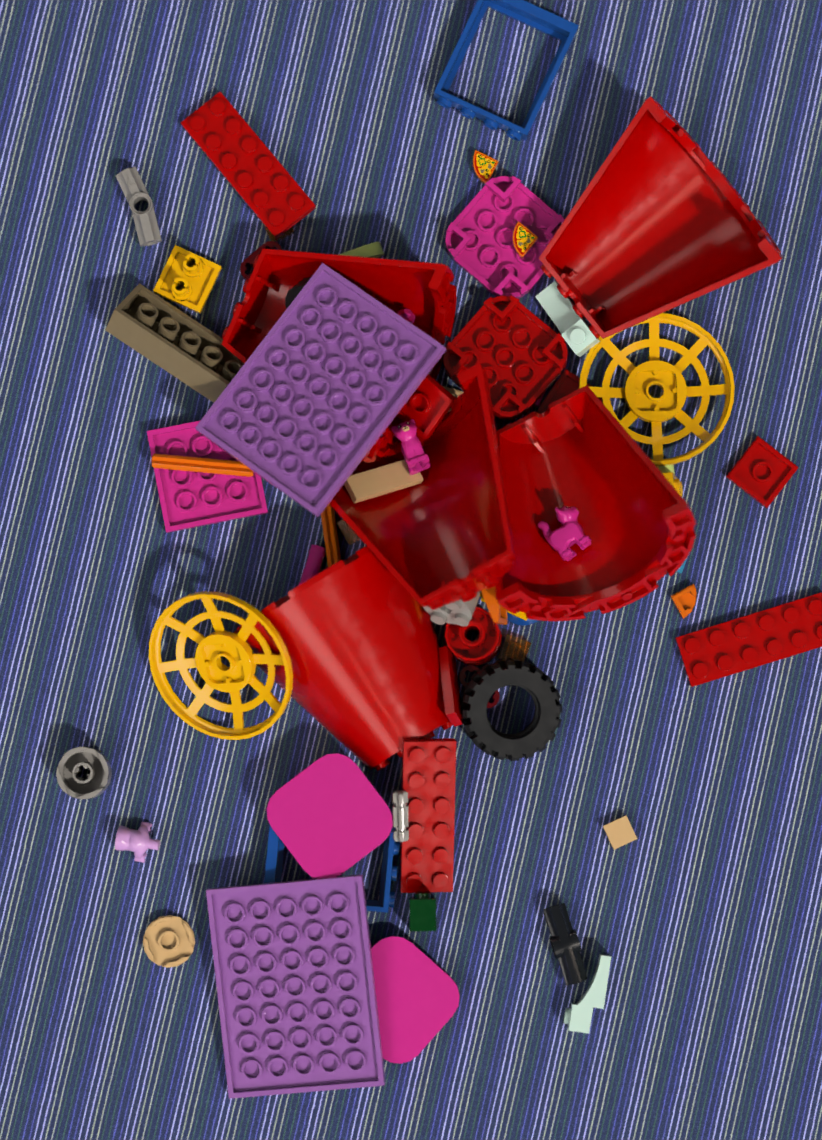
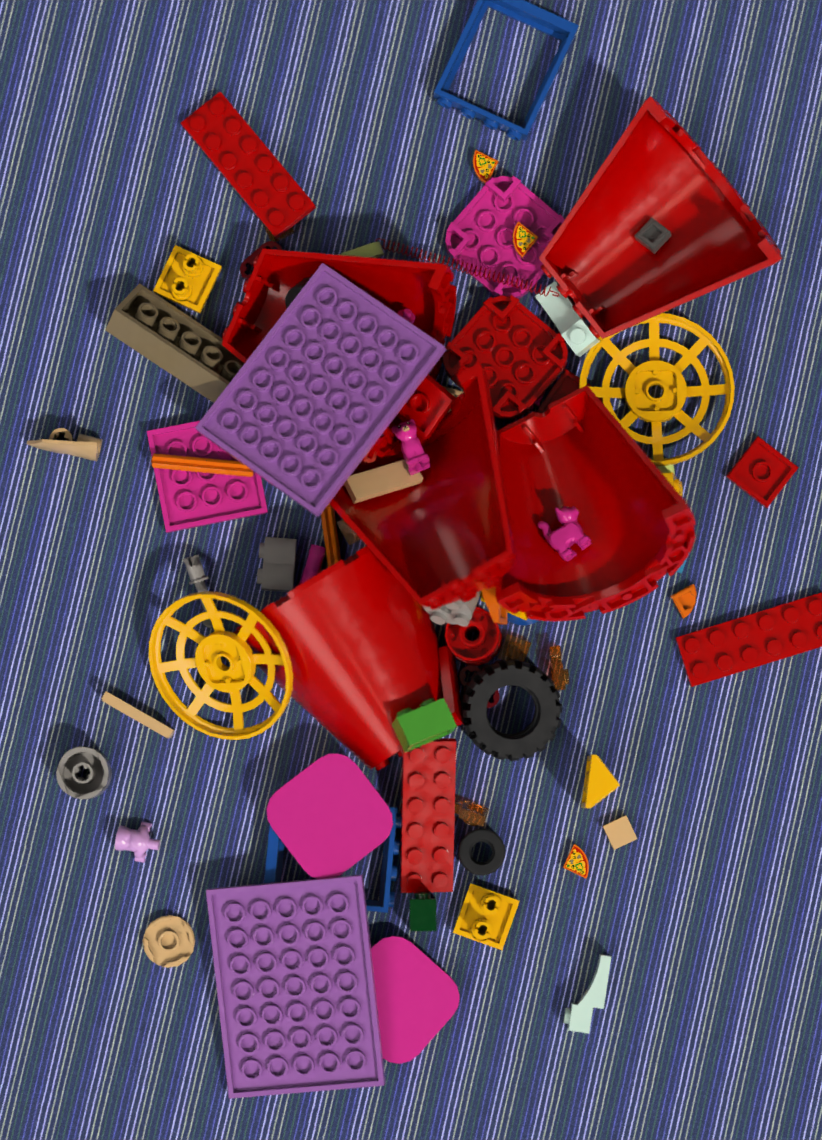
(85, 446): none -> tan panel
(134, 192): light grey piece -> none
(137, 715): none -> tan tile
(197, 577): none -> light grey pin
(278, 564): none -> light grey brick
(400, 816): light grey axle -> none
(423, 724): none -> bright green brick
(465, 269): none -> red piece
(470, 812): none -> clear orange plate
(470, 840): none -> black tyre
(486, 916): none -> yellow plate
(559, 675): none -> clear orange plate
(565, 944): black piece -> none
(577, 862): none -> tile
(597, 782): none -> yellow slope
(652, 235): none -> dark grey tile

